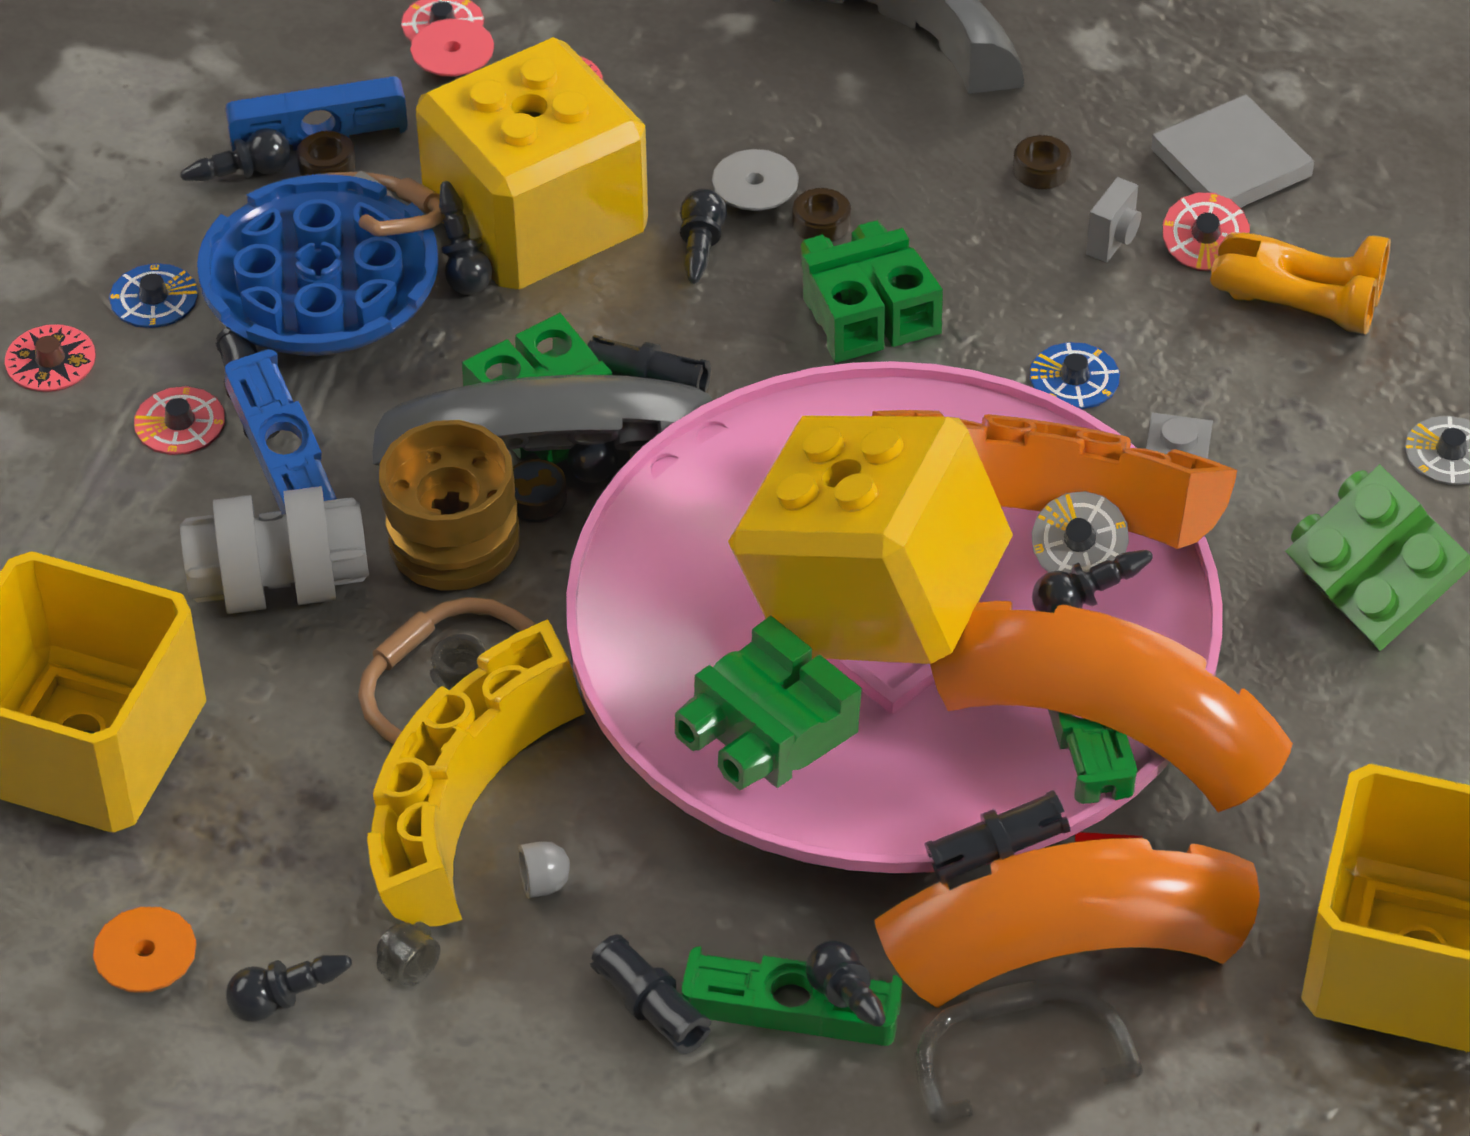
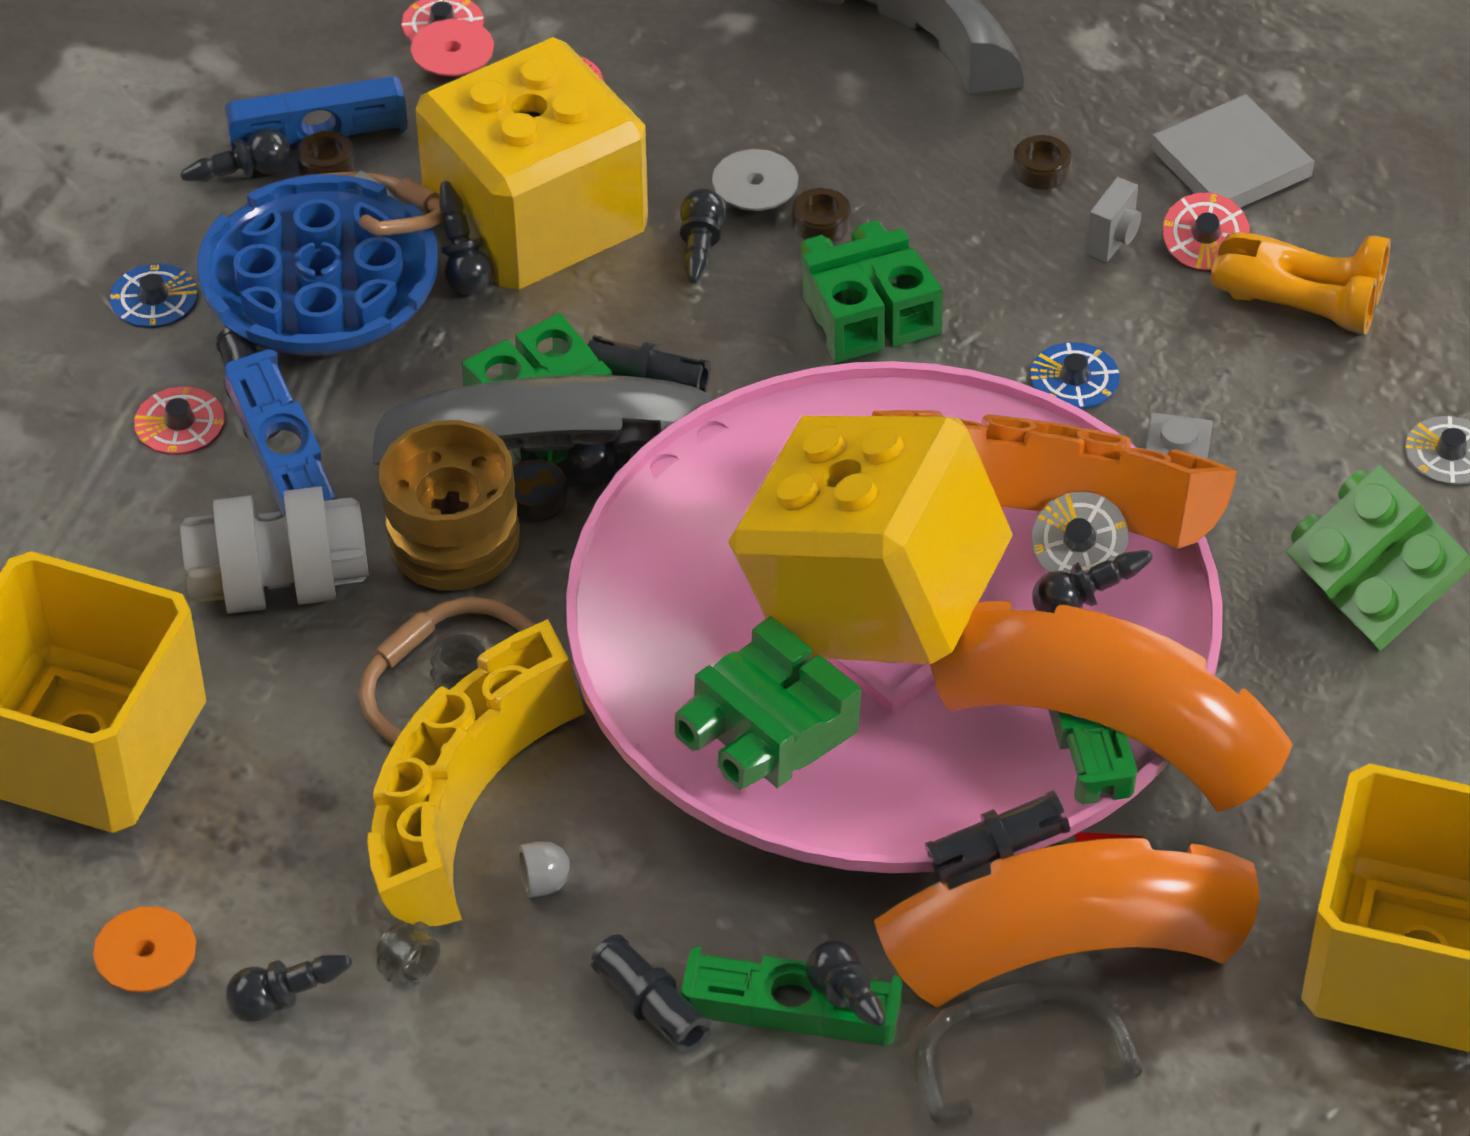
(50, 358): piece -> none

